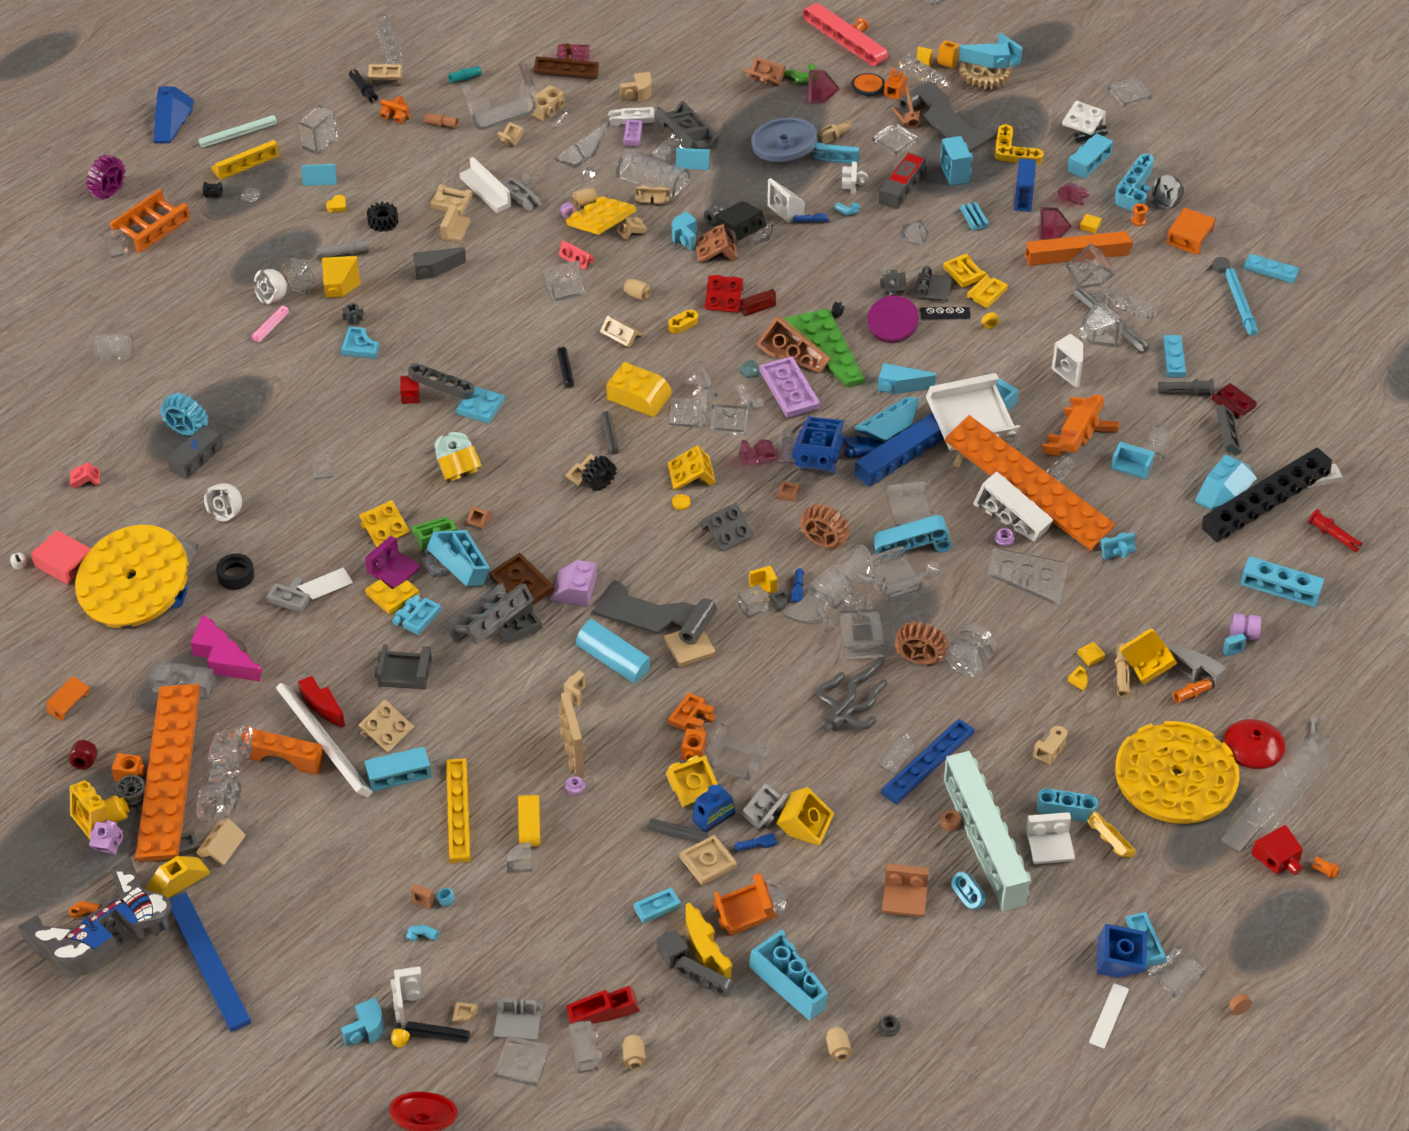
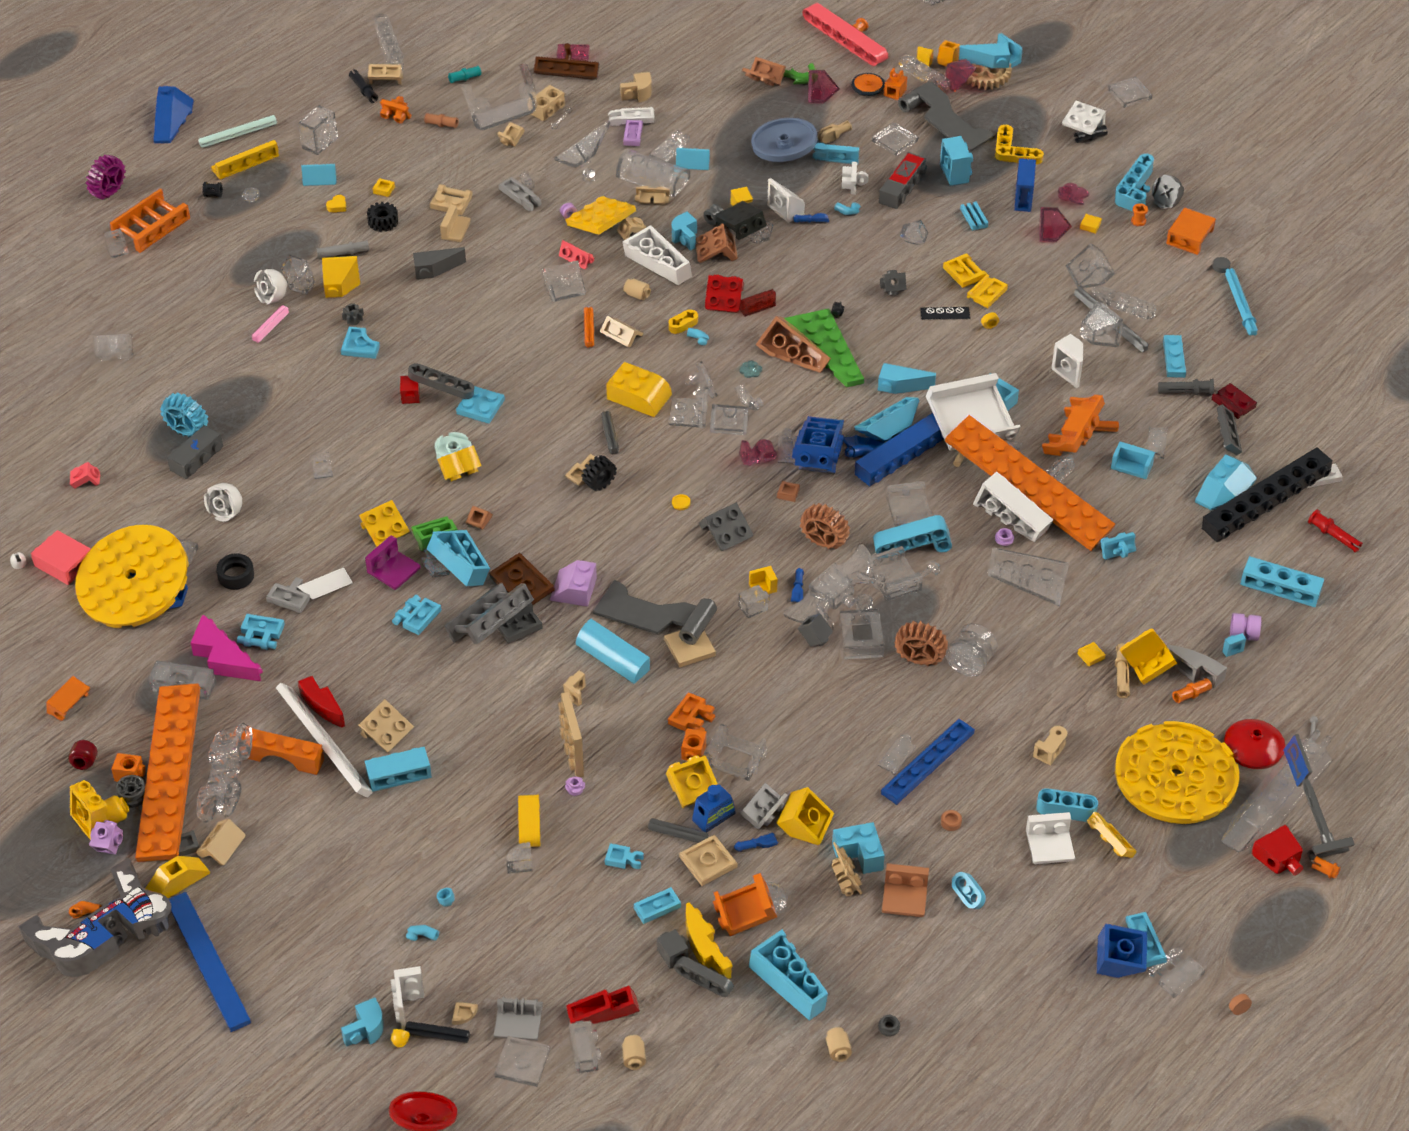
(260, 626): none -> medium azure plate
(383, 187): none -> yellow tile
(391, 599): yellow plate -> none
(403, 668): dark grey panel -> none
(422, 896): nougat tile -> none
(458, 810): yellow tile -> none
(486, 186): white panel -> none
(565, 367): black axle -> none
(584, 197): tan brick -> none
(589, 326): none -> orange axle
(620, 856): none -> medium azure plate
(658, 255): none -> white wedge
(689, 127): dark grey piece -> none
(690, 466): yellow bracket -> none
(695, 333): none -> medium azure arm
(739, 195): none -> yellow panel
(779, 599): dark grey tile -> none
(789, 386): lavender plate -> none
(815, 630): none -> dark grey brick
(842, 712): dark grey plant -> none
(844, 872): none -> tan hinge
(863, 843): none -> medium azure brick
(893, 319): magenta piece -> none
(911, 119): nougat plant -> none
(932, 286): dark grey hinge -> none
(958, 73): none -> clear pink slope
(987, 831): light aqua brick -> none
(1067, 248): orange brick -> none
(1079, 678): yellow tile -> none
(1090, 156): medium azure brick -> none
(1108, 1015): white sticker -> none
(1271, 268): medium azure plate -> none
(1301, 771): none -> dark grey piece

